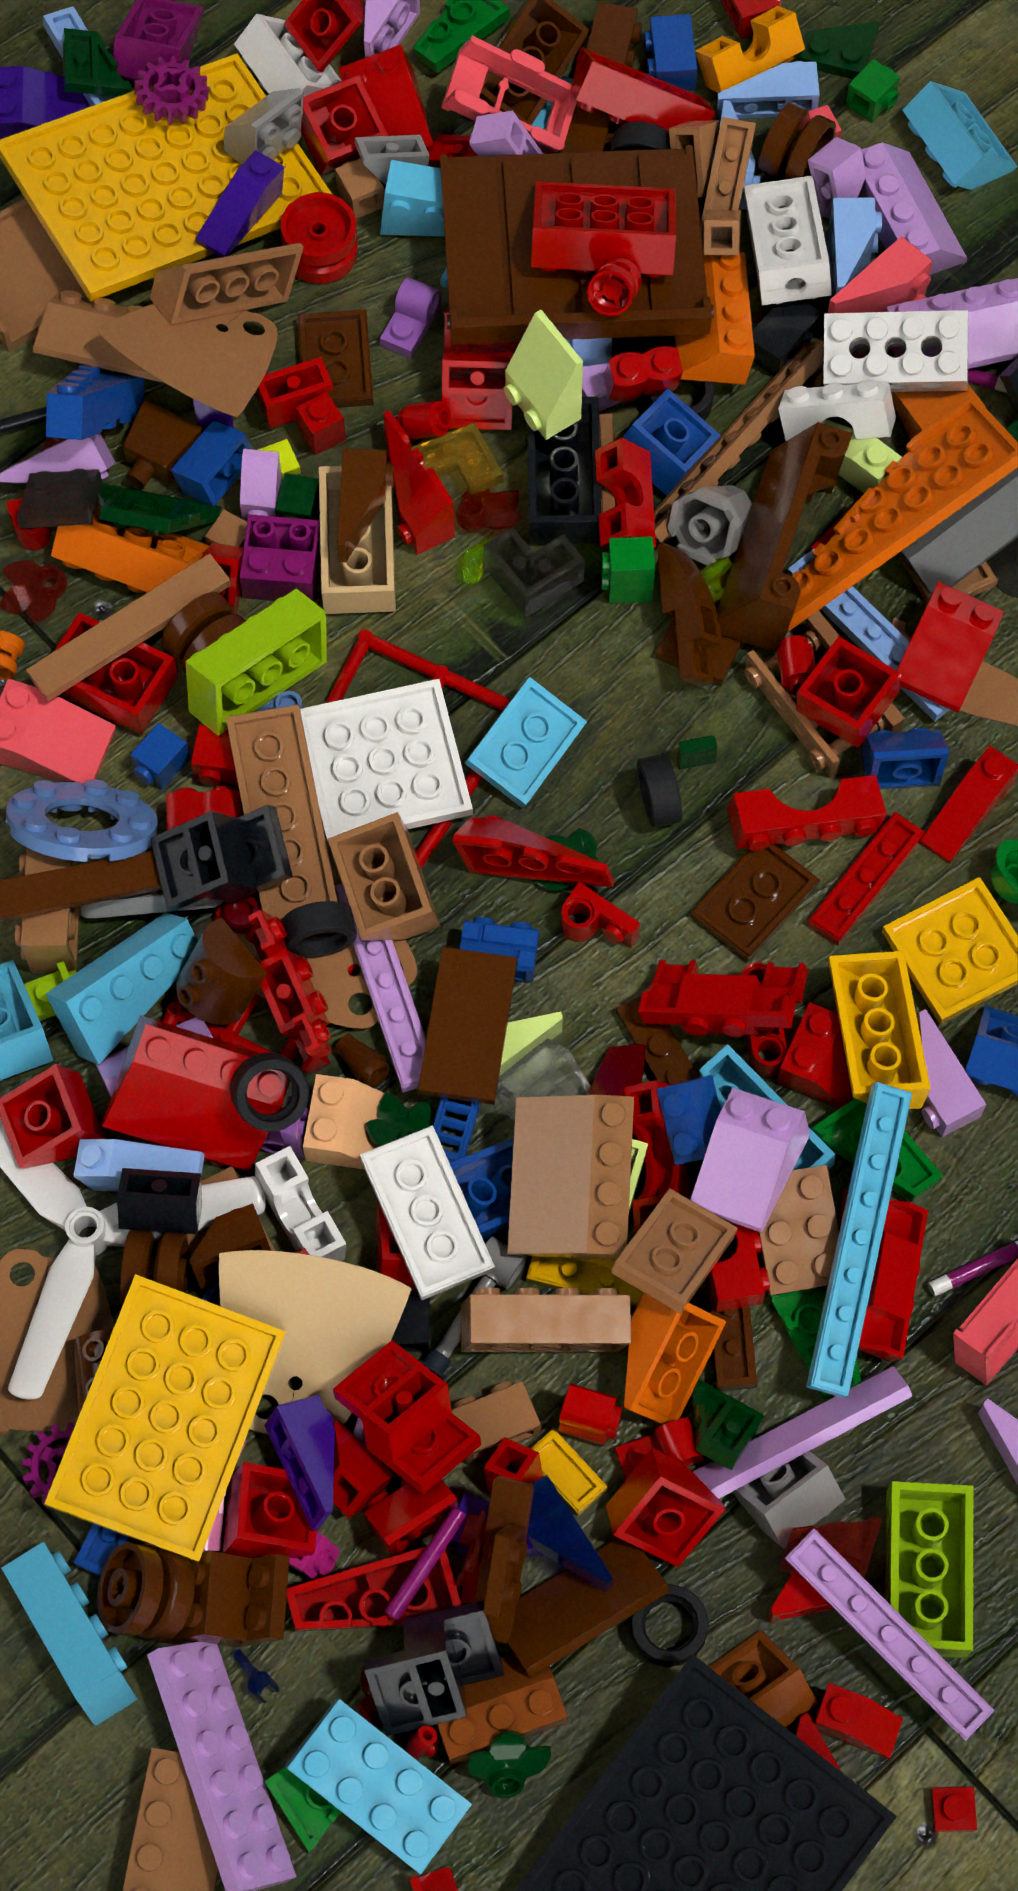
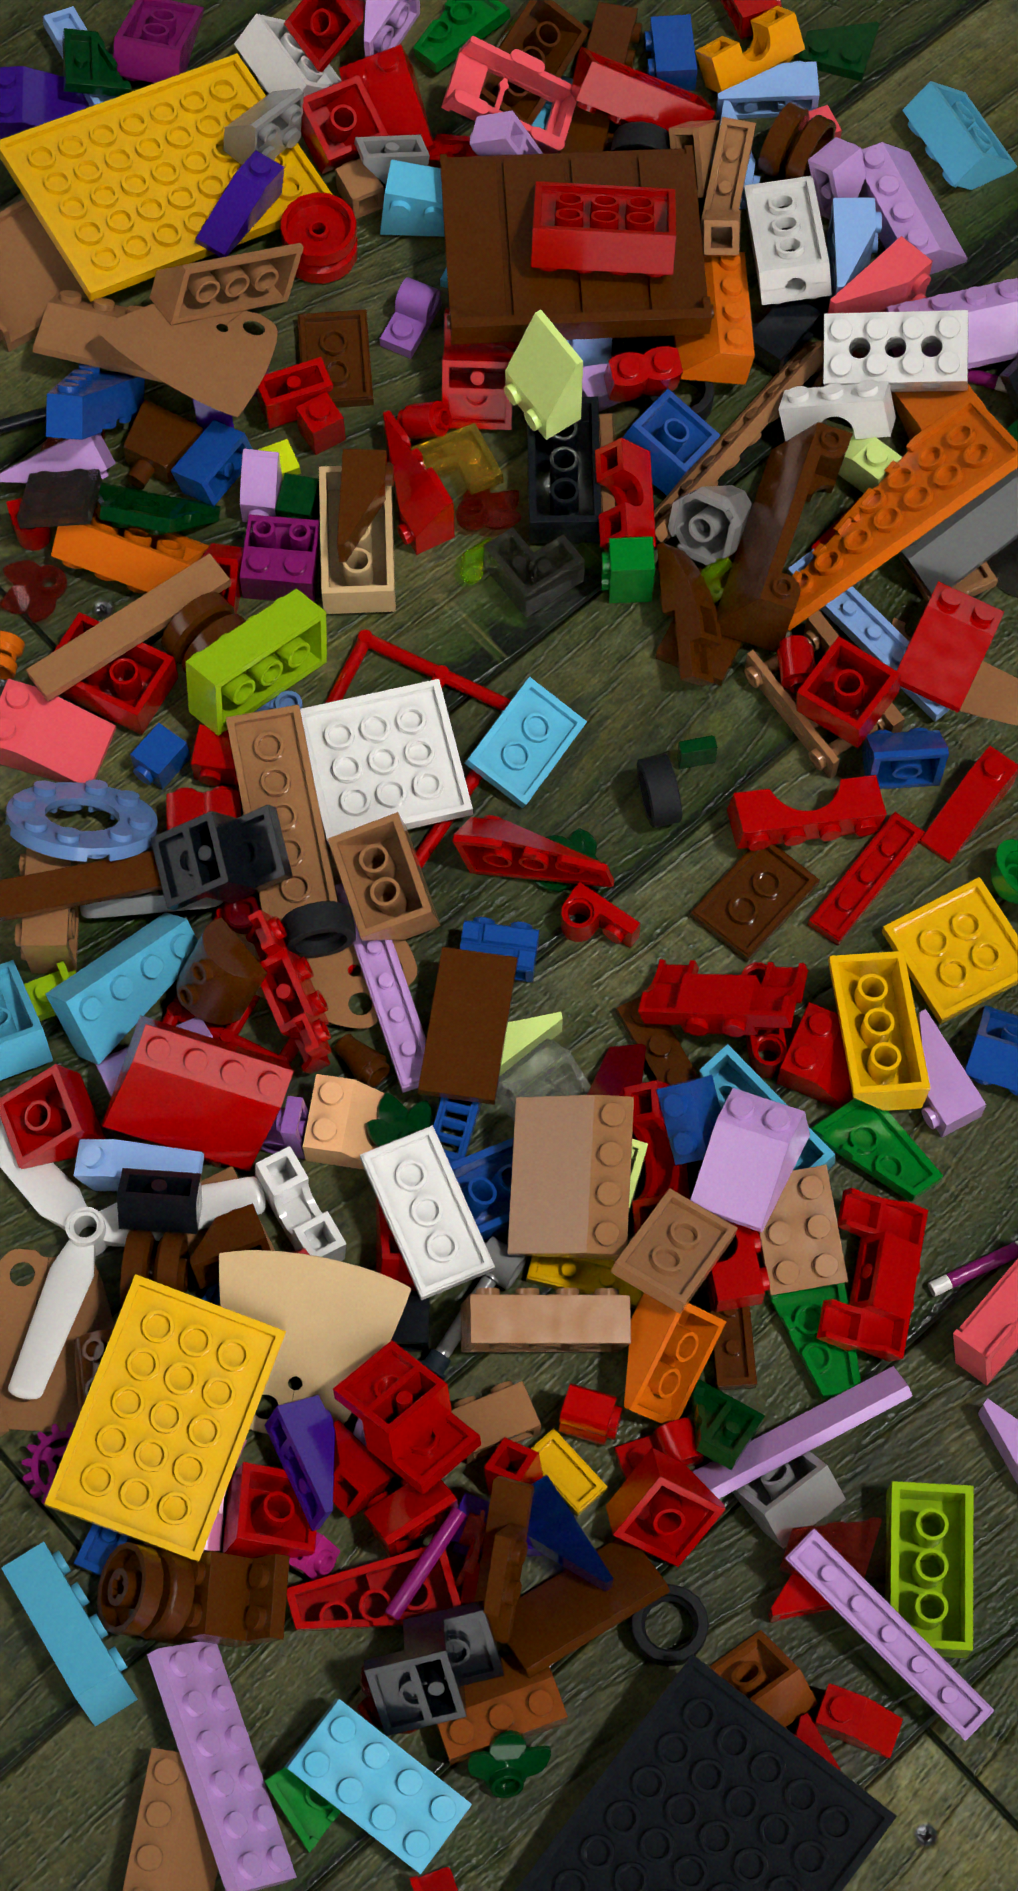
(171, 90): magenta gear -> none
(227, 530): medium nougat tile -> none
(257, 1679): clear blue hand -> none
(285, 1116): black tyre -> none
(423, 1743): red arm -> none
(614, 286): red wheel -> none
(859, 1240): medium azure tile -> none
(873, 91): green brick -> none
(953, 1809): red plate -> none

